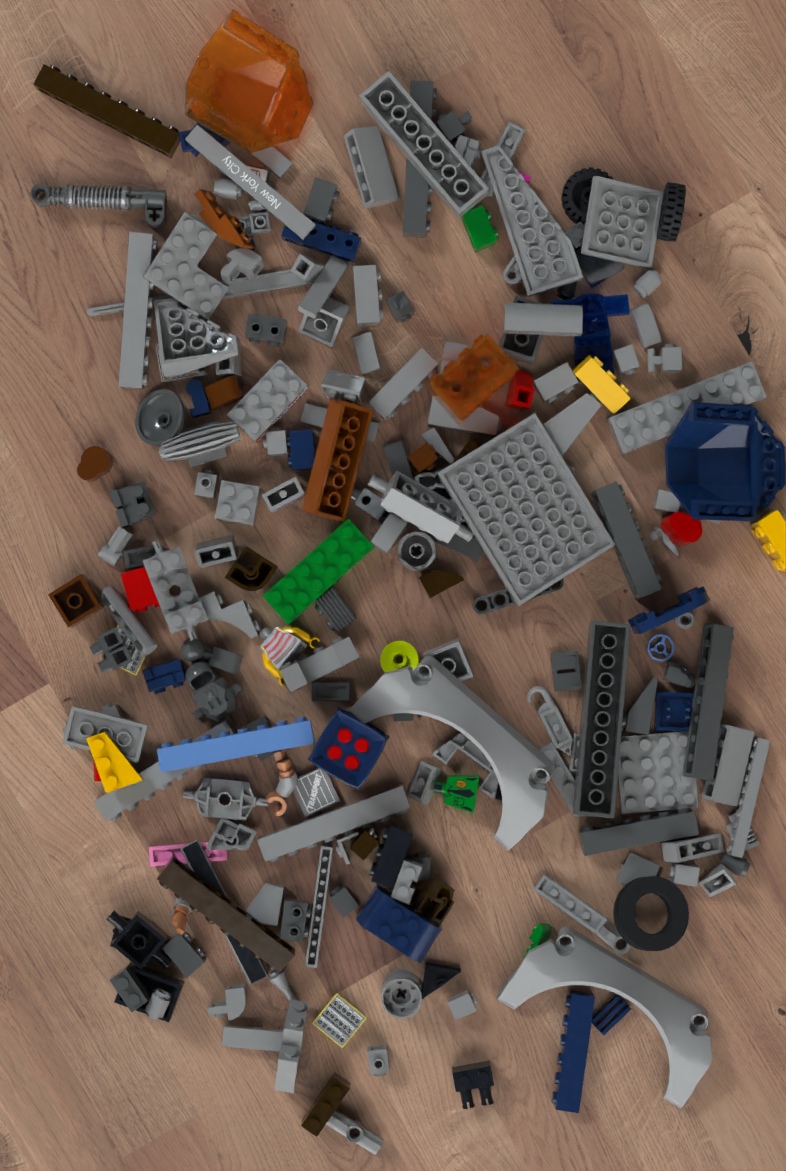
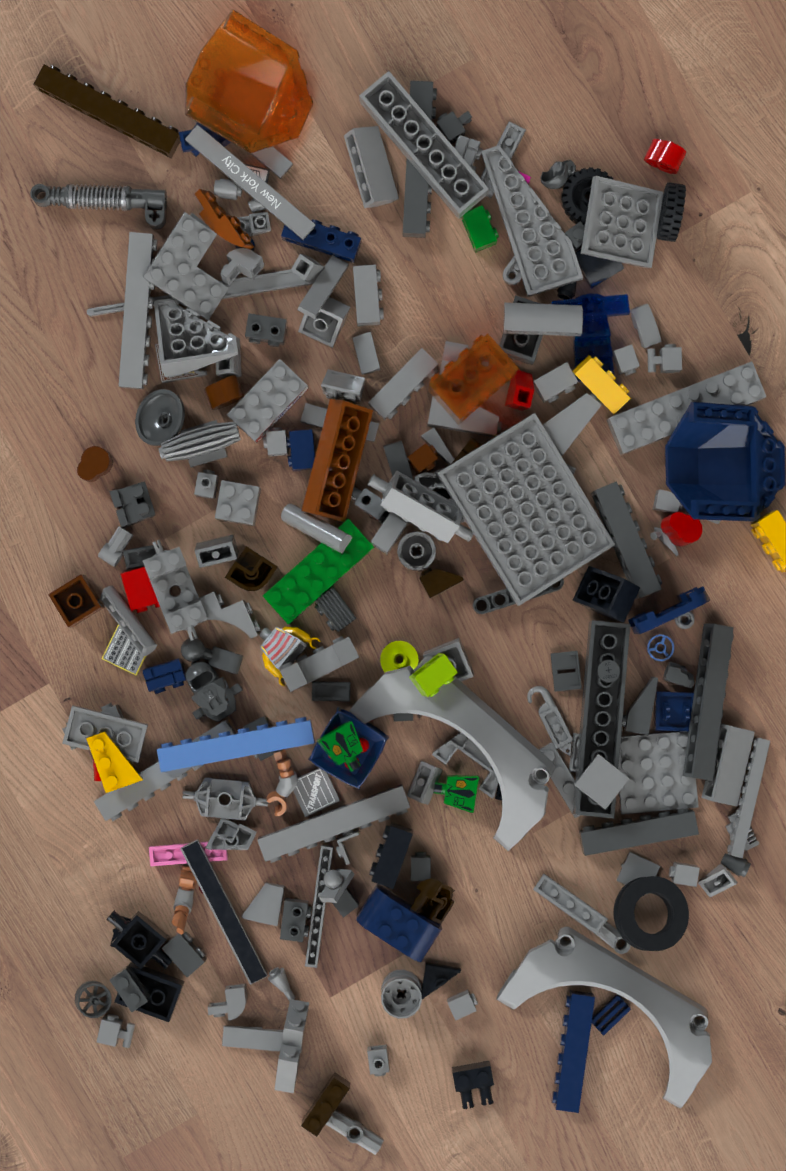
(93, 999): none -> dark grey wheel
(111, 1031): none -> light grey brick
(112, 646): dark grey hips -> none
(158, 1004): light grey brick -> none
(199, 398): dark blue leg -> none
(226, 914): dark brown brick -> none
(283, 495): light grey brick -> none
(315, 528): none -> light grey brick
(321, 201): dark grey brick -> none
(336, 883): none -> light grey tile
(339, 1020): light grey tile -> none
(342, 745): none -> green torso
(365, 842): dark brown brick -> none
(400, 307): dark grey brick -> none
(403, 888): light grey brick -> none
(433, 675): none -> lime brick
(469, 549): dark grey slope -> none
(539, 935): green slope -> none
(558, 174): none -> dark grey hair
(601, 781): none -> light grey tile
(606, 593): none -> black brick
(608, 671): none -> dark grey piece
(647, 283): light grey brick -> none
(665, 156): none -> red piece
(692, 847): light grey slope -> none

